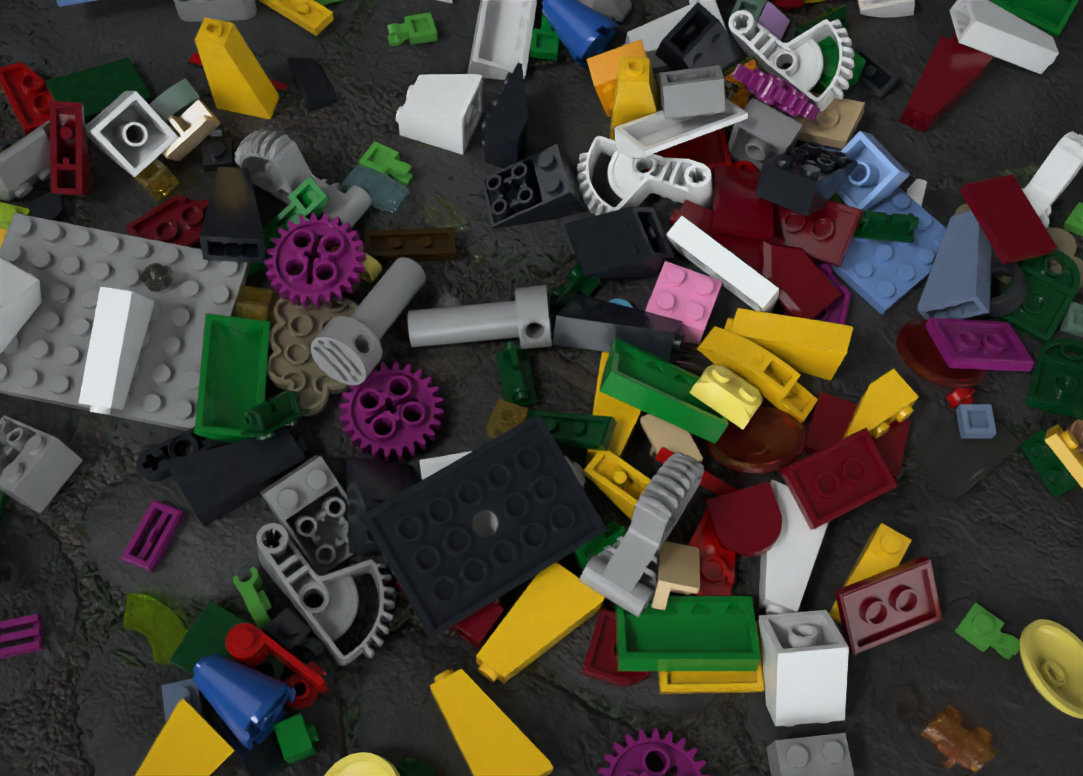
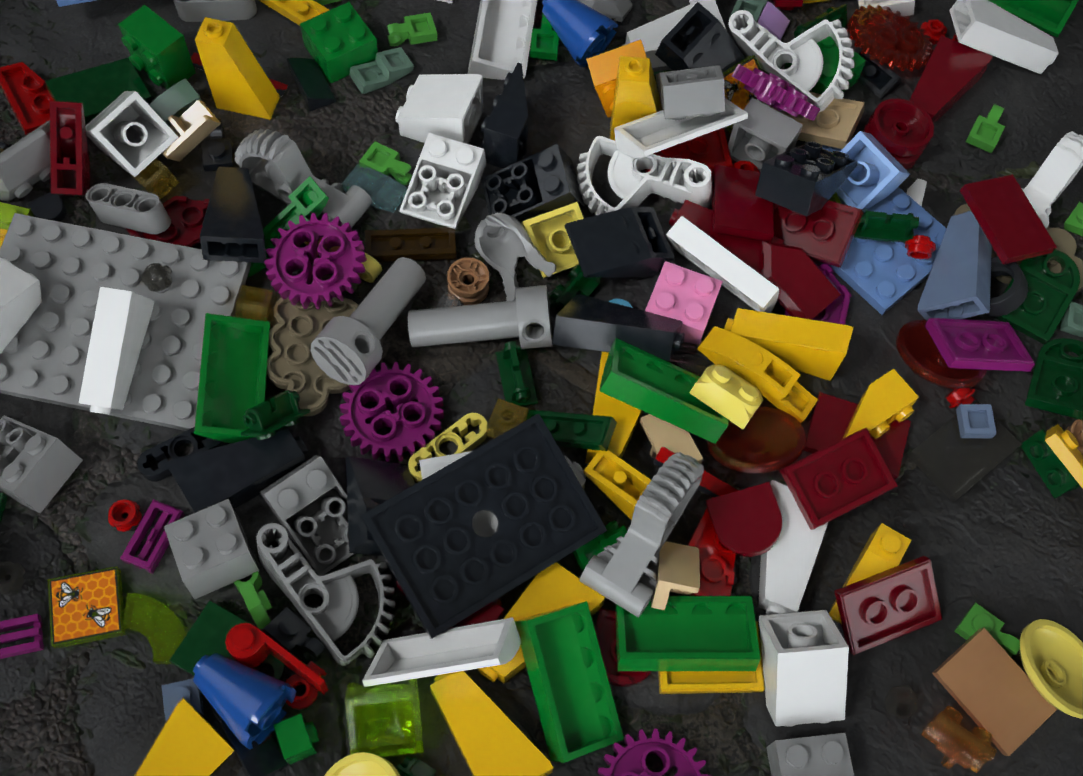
(86, 607): none -> tile
(121, 507): none -> red plate
(128, 208): none -> light grey beam
(156, 48): none -> green brick
(210, 549): none -> light grey brick
(339, 41): none -> green brick
(384, 719): none -> clear neon green brick
(386, 69): none -> sand green slope
(444, 181): none -> white slope
(449, 652): none -> white slope
(461, 426): none -> light yellow beam
(472, 271): none -> medium nougat wheel
(501, 243): none -> light grey hair
(551, 237): none -> light yellow slope
(569, 682): none -> green slope
(890, 38): none -> clear red gear
(901, 129): none -> dark red wheel
(920, 247): none -> red plate
(934, 29): none -> red plate
(987, 130): none -> bright green plate
(994, 691): none -> medium nougat tile

